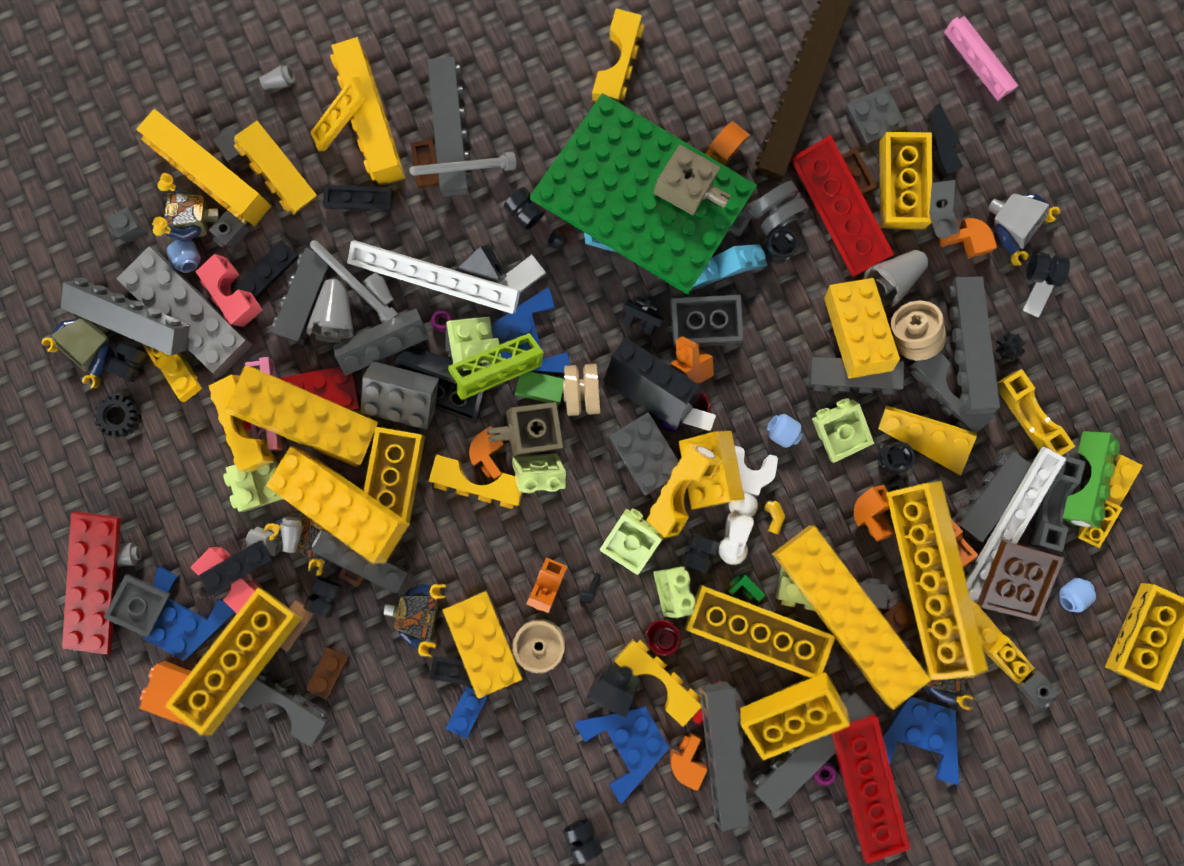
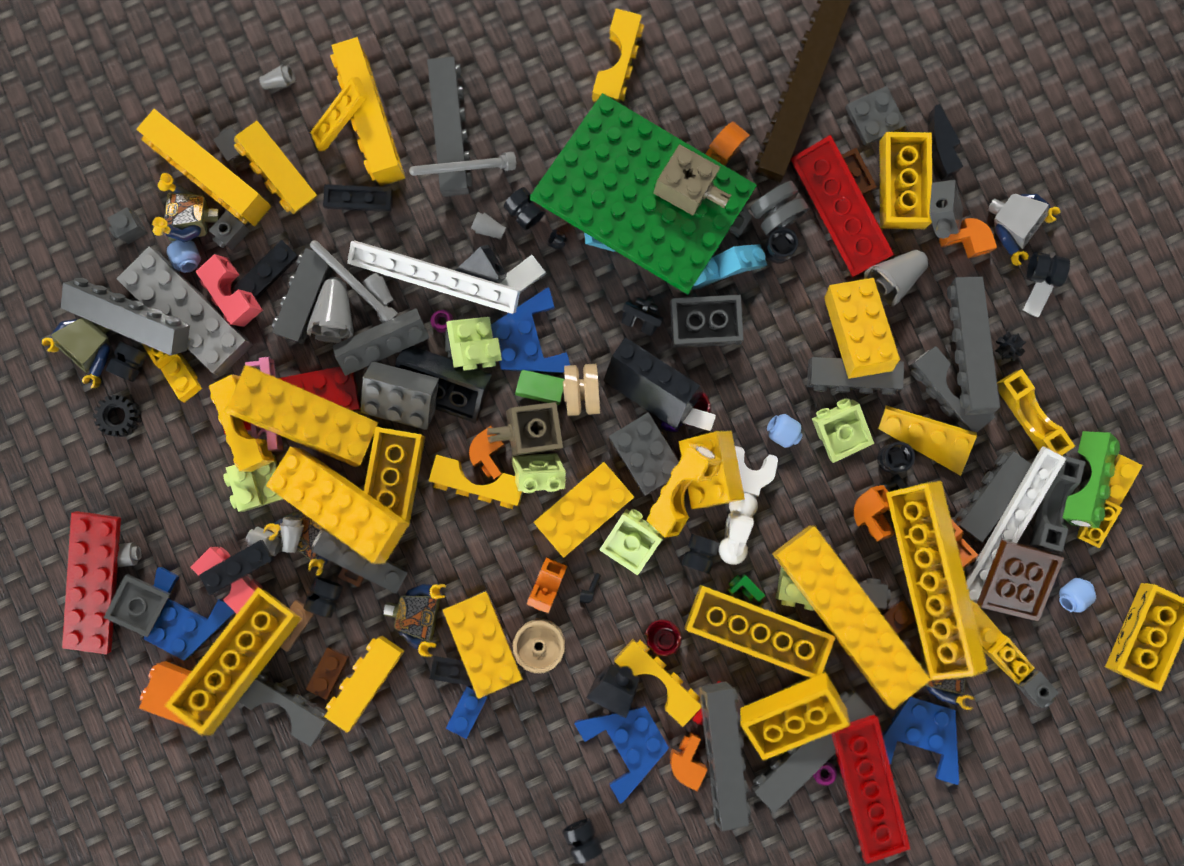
(364, 683): none -> yellow brick
(424, 154): reddish brown plate -> none
(487, 226): none -> light grey cone
(500, 370): lime fence -> none
(583, 509): none -> yellow brick
(674, 592): yellowish green plate -> none
(692, 361): orange brick -> none
(777, 515): yellow arm -> none
(918, 330): tan wheel -> none
(980, 57): bright pink fence -> none

